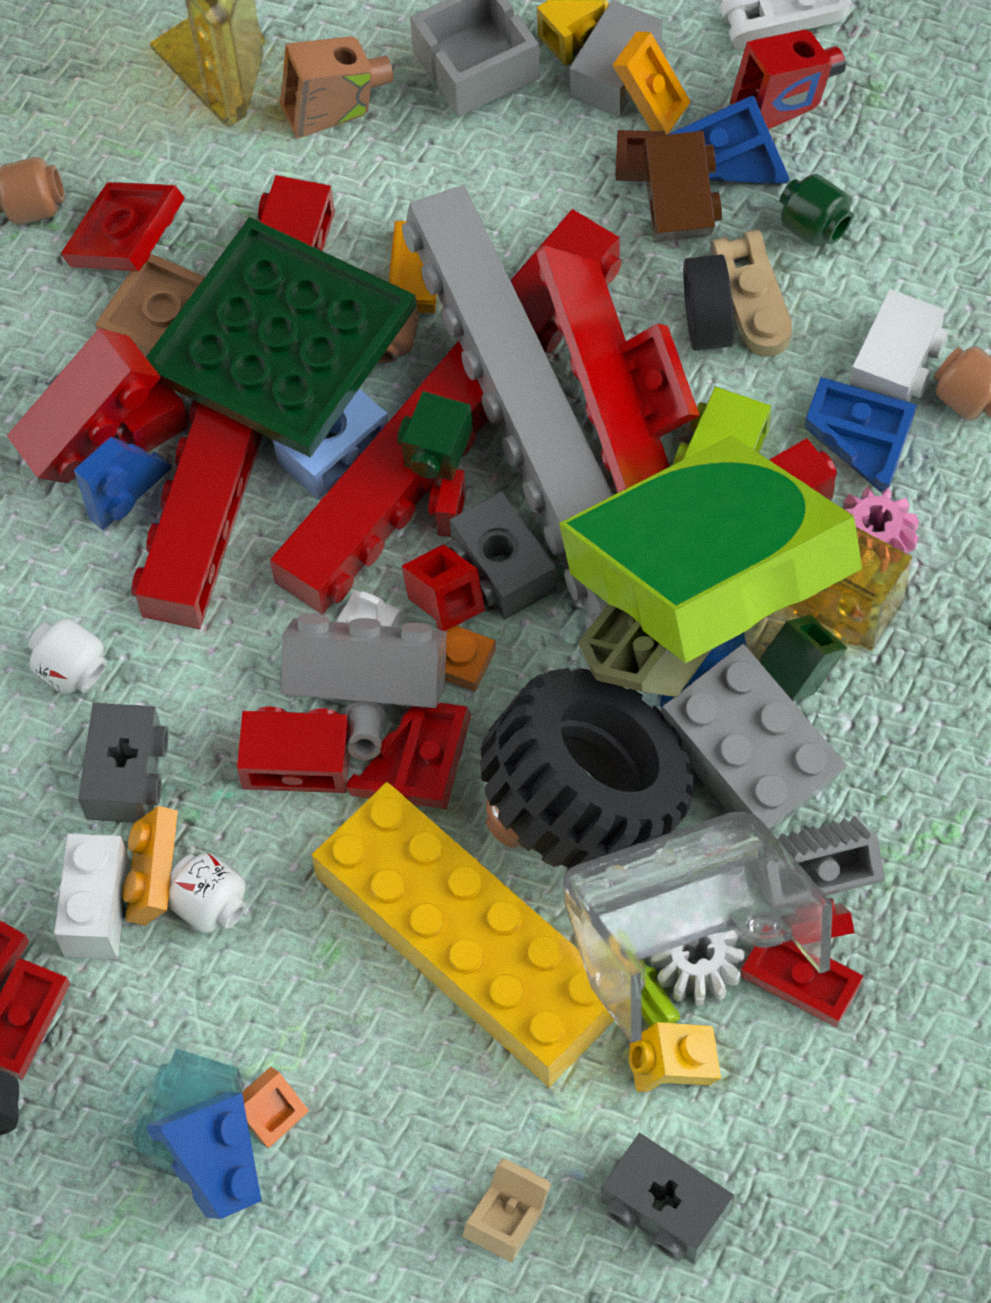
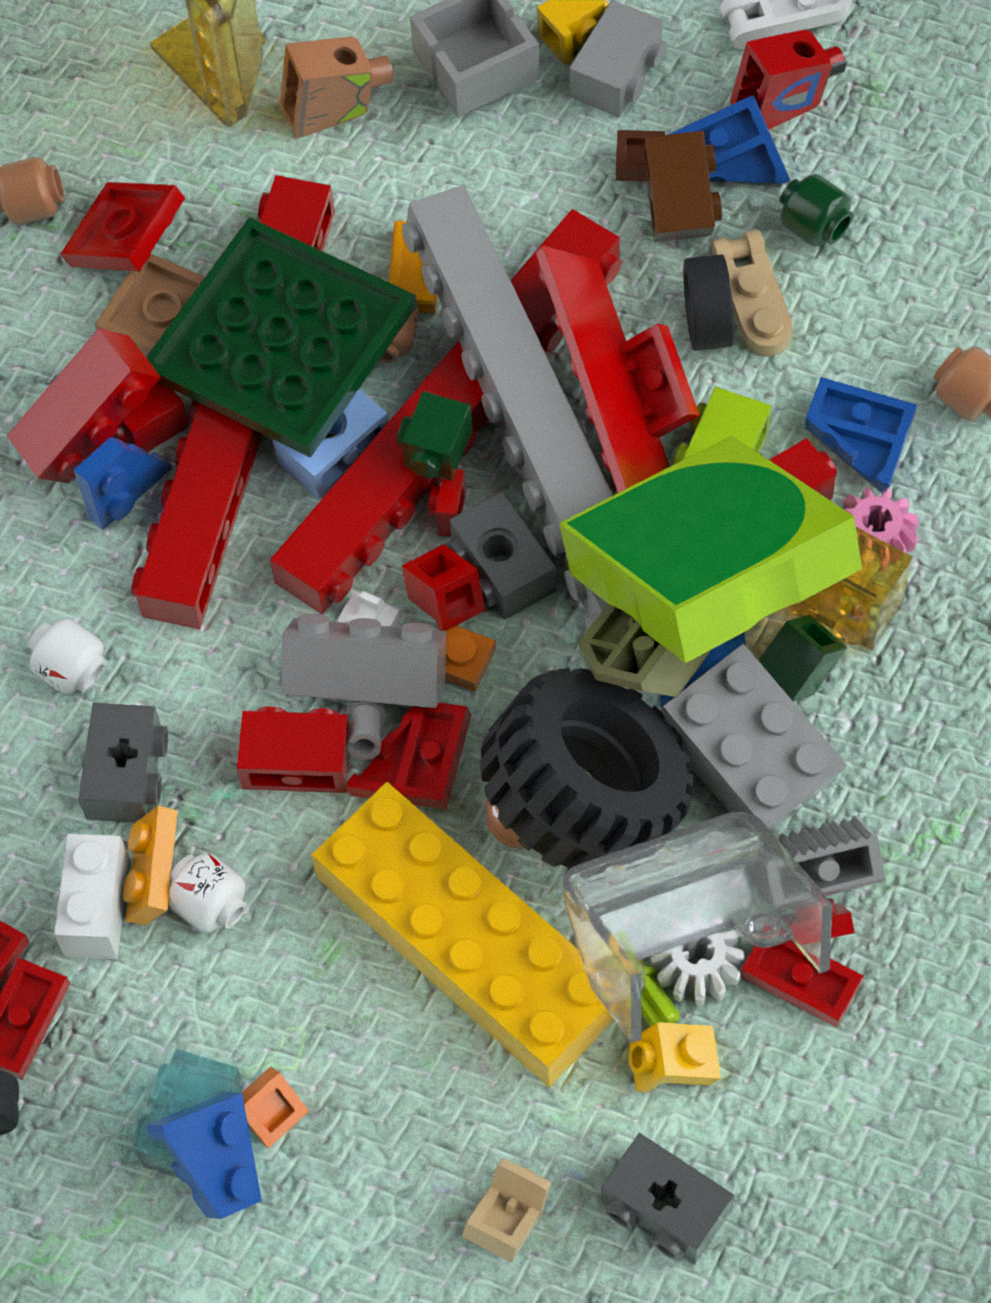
(651, 82): light orange plate -> none
(900, 347): white brick -> none

